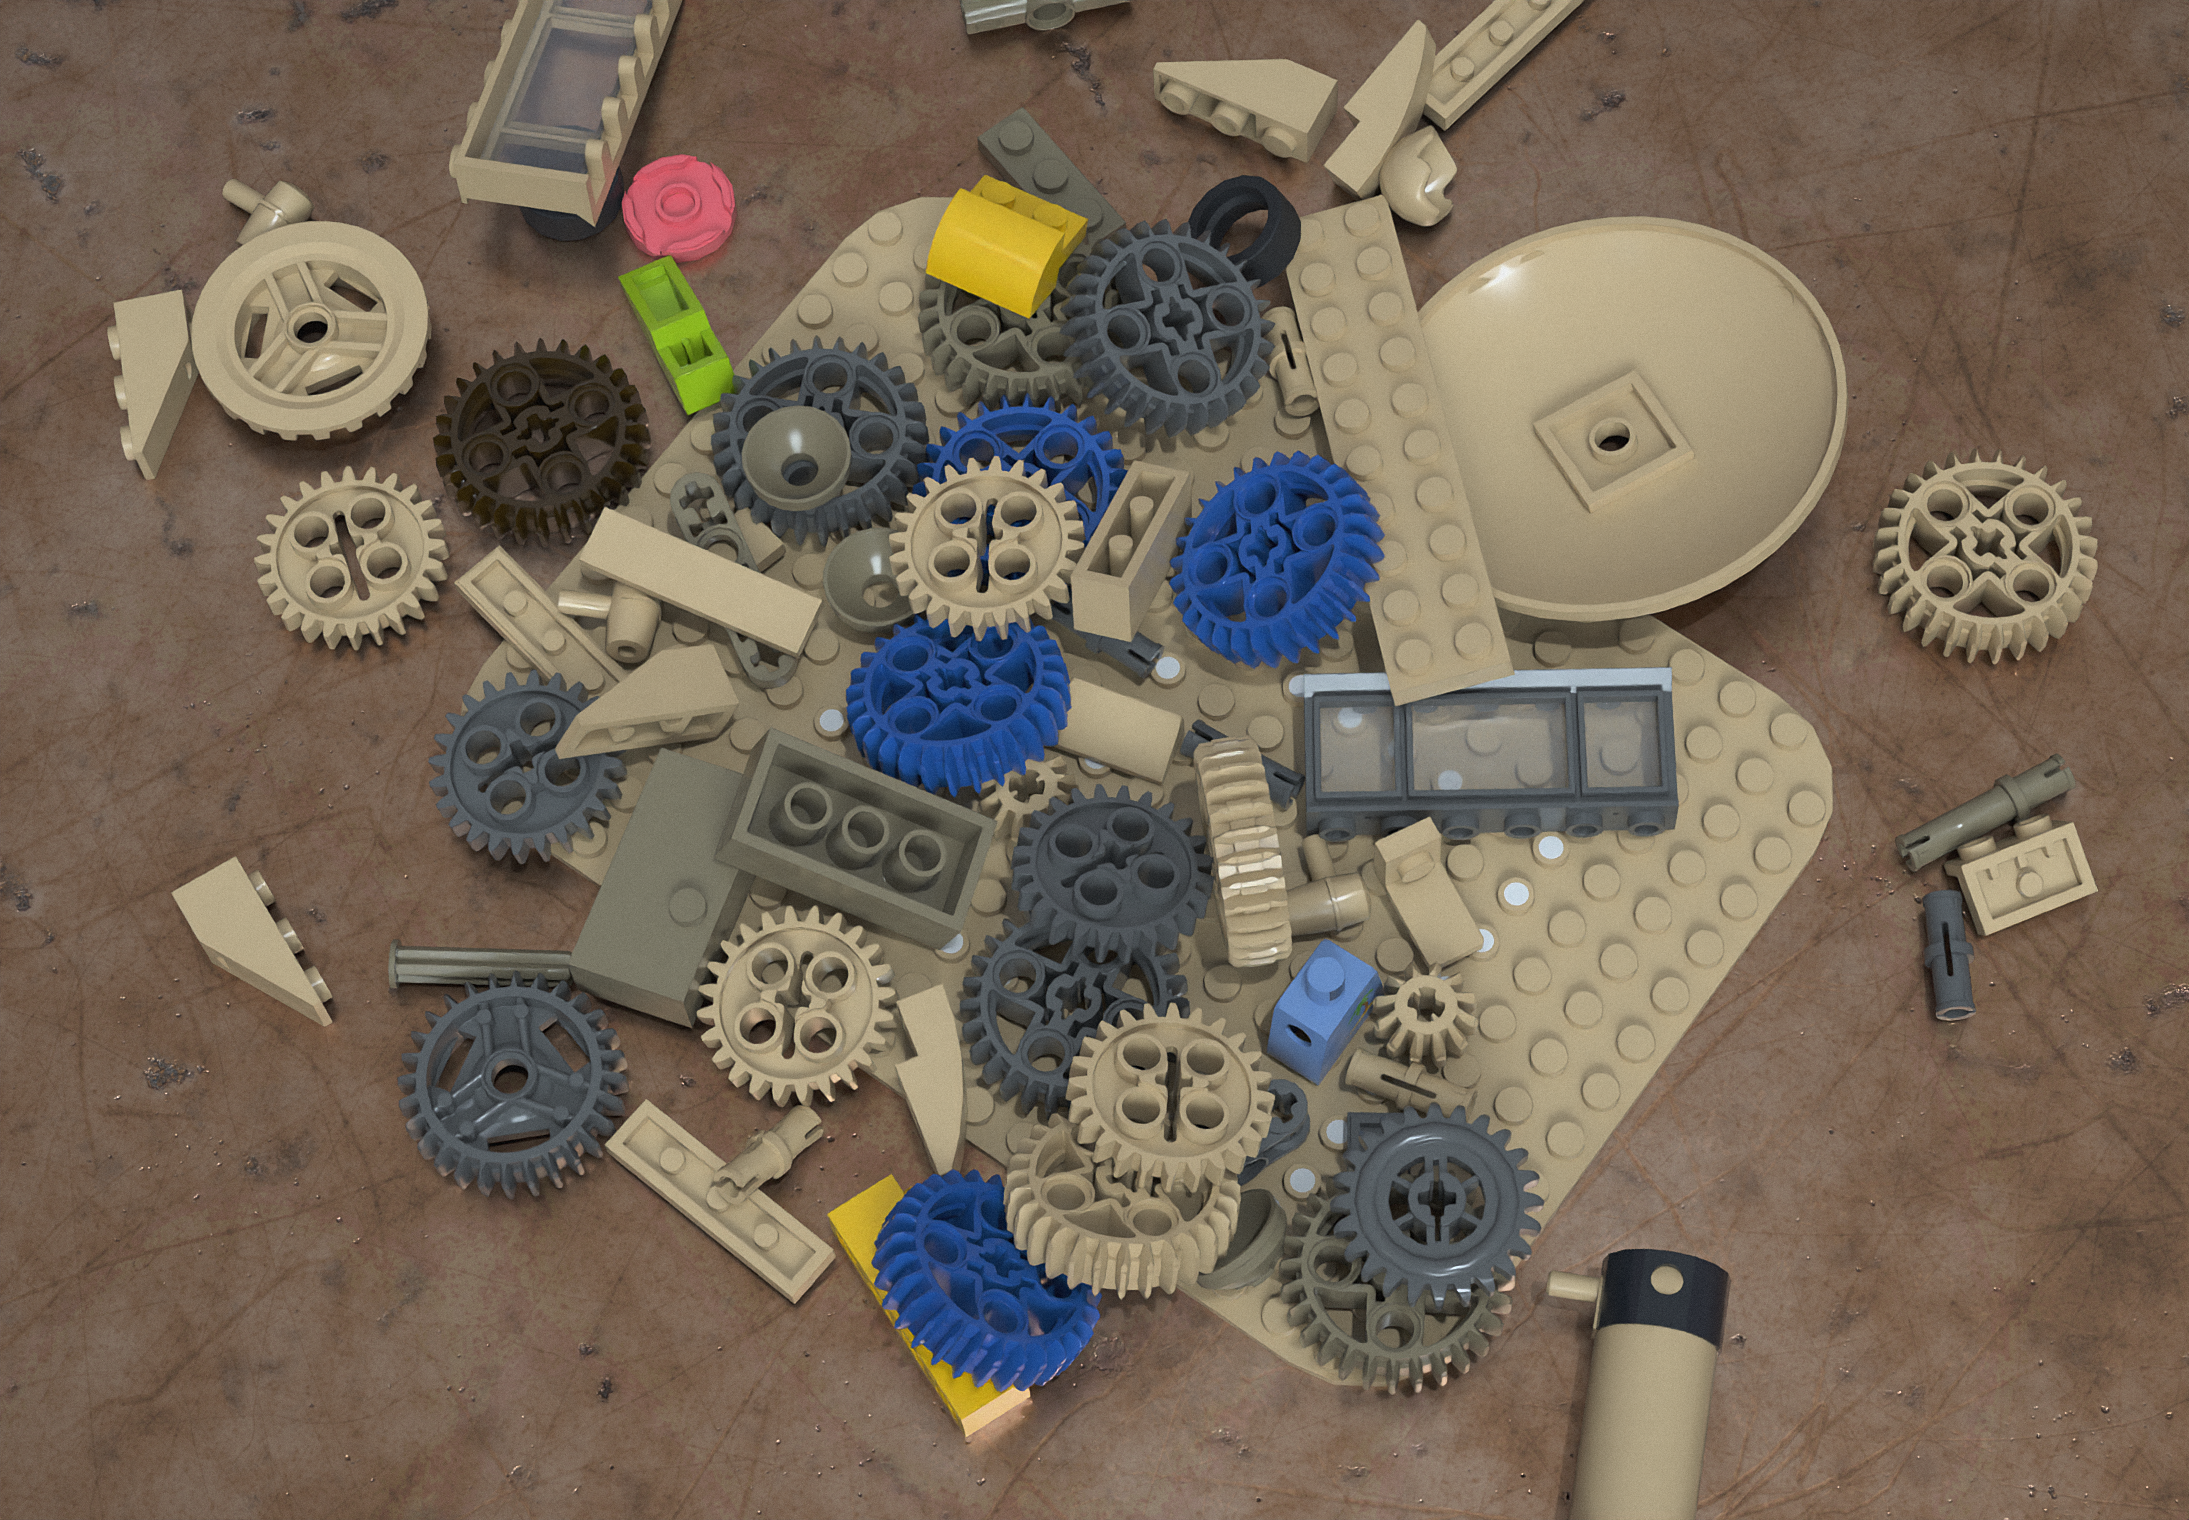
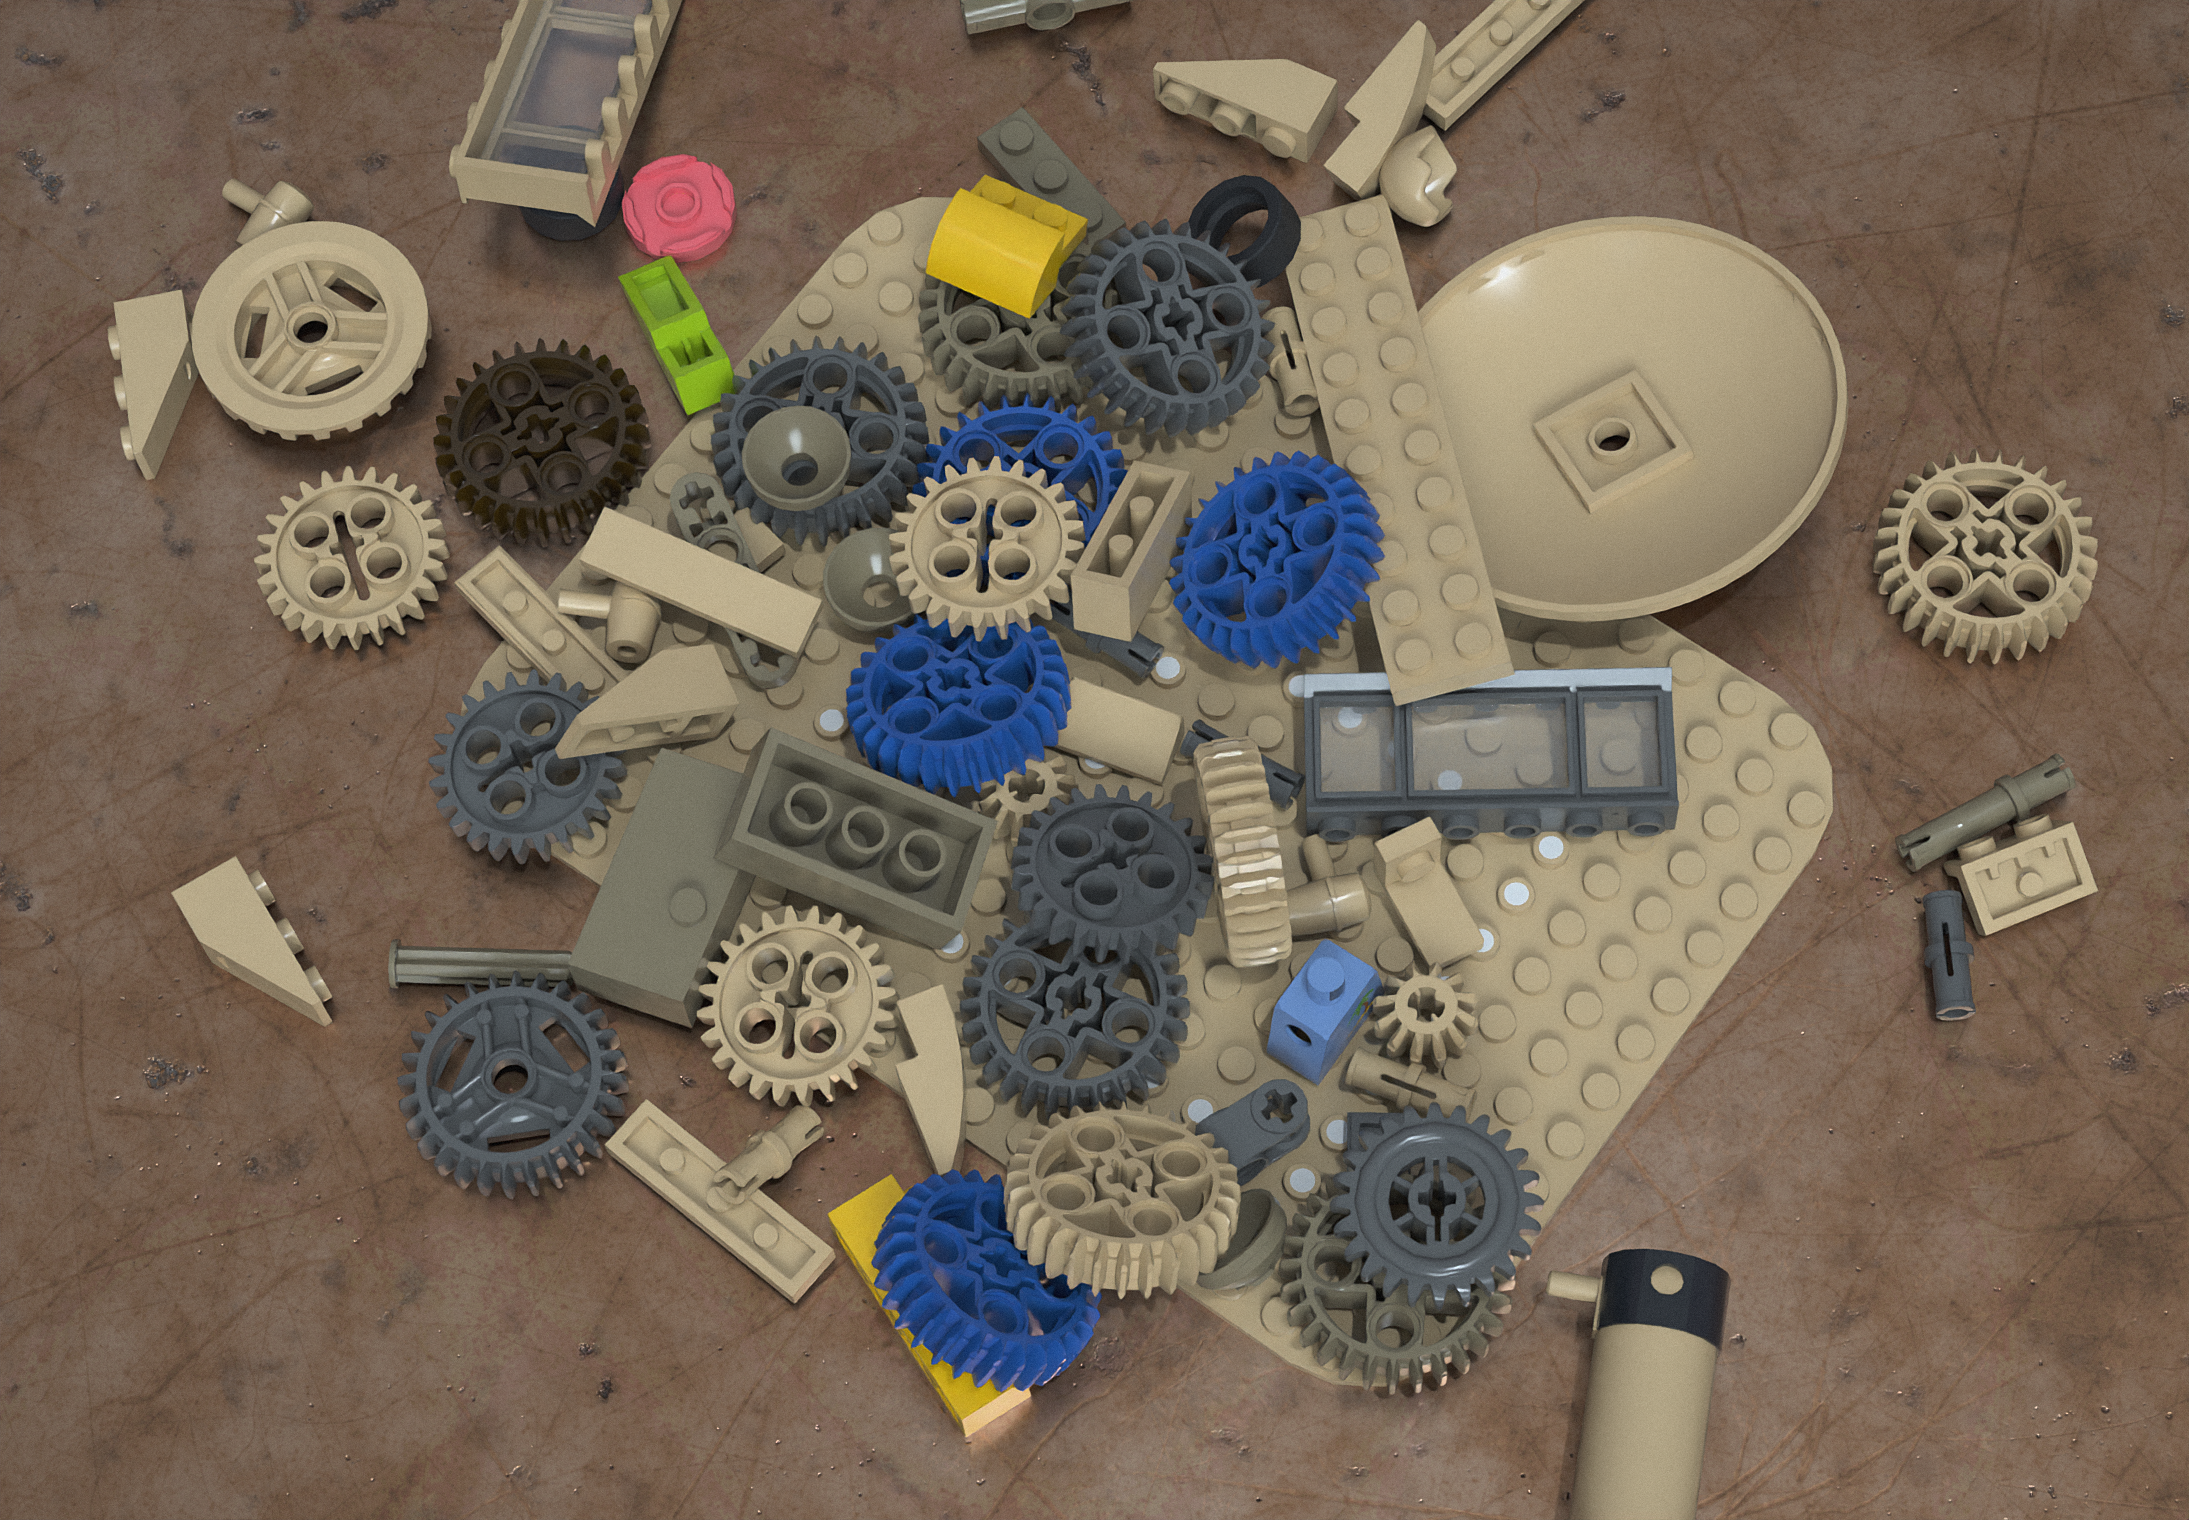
(1229, 1100): tan gear -> none

